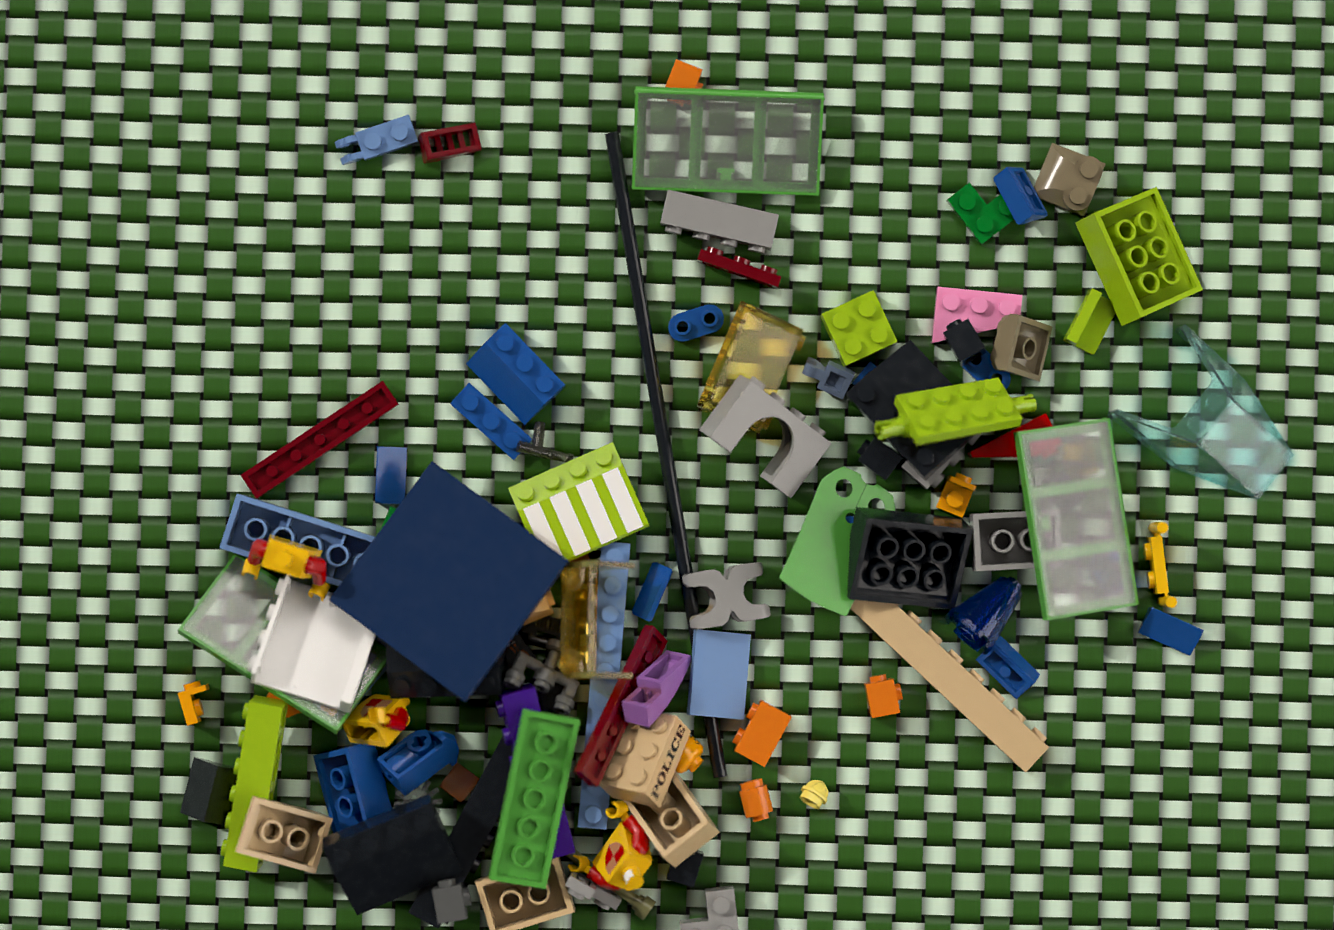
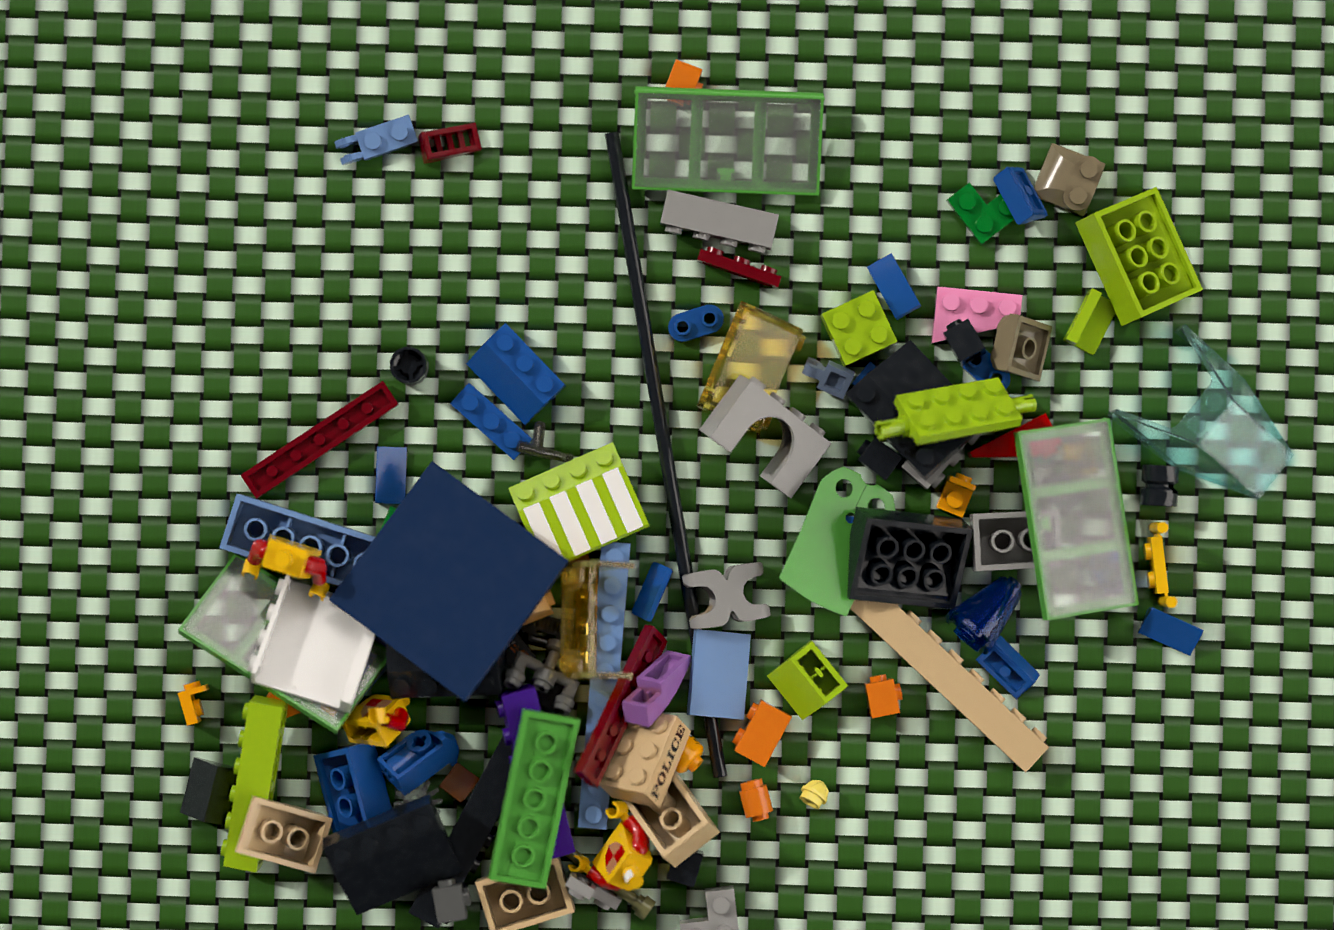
(409, 365): none -> black wheel
(807, 680): none -> lime slope
(894, 286): none -> blue slope
(1159, 485): none -> black wheel

